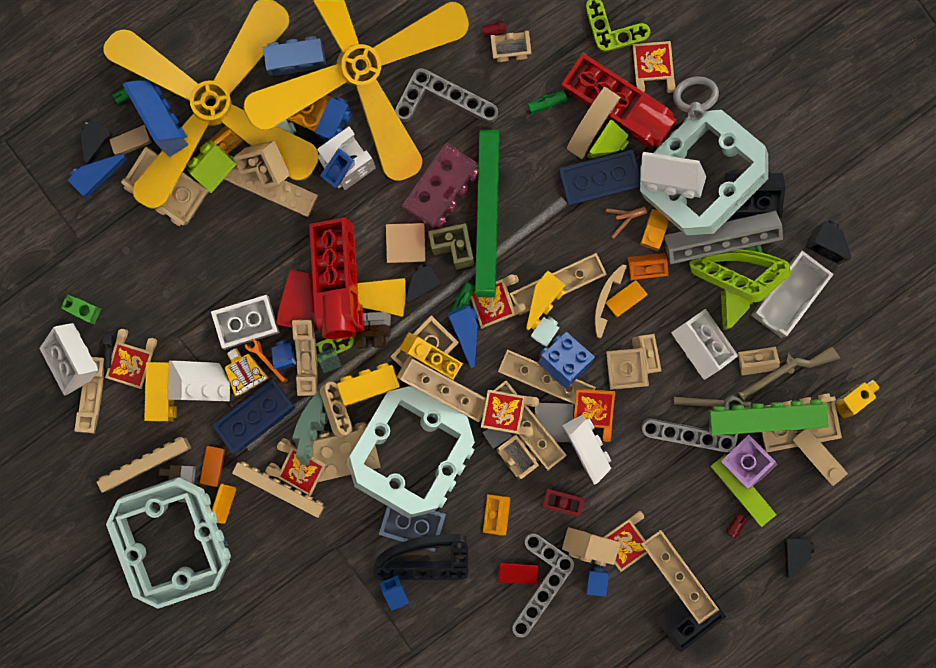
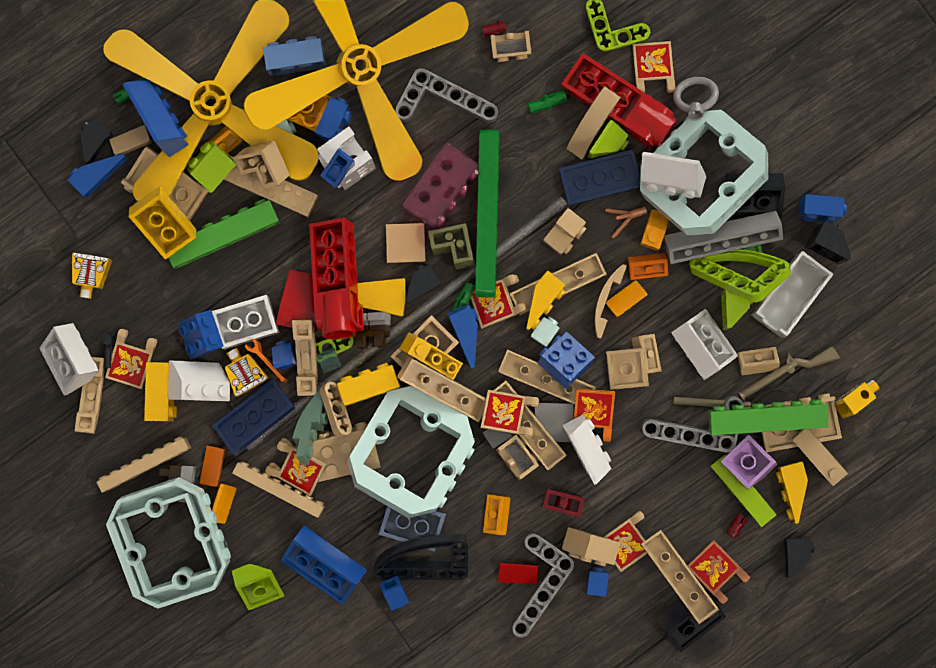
(81, 309): bright green leg -> none
(89, 272): none -> torso
(162, 222): none -> yellow brick
(200, 334): none -> blue brick
(227, 232): none -> bright green brick
(256, 585): none -> lime slope
(323, 565): none -> blue slope
(564, 232): none -> tan brick
(715, 568): none -> flag
(794, 484): none -> yellow slope
(821, 208): none -> blue brick

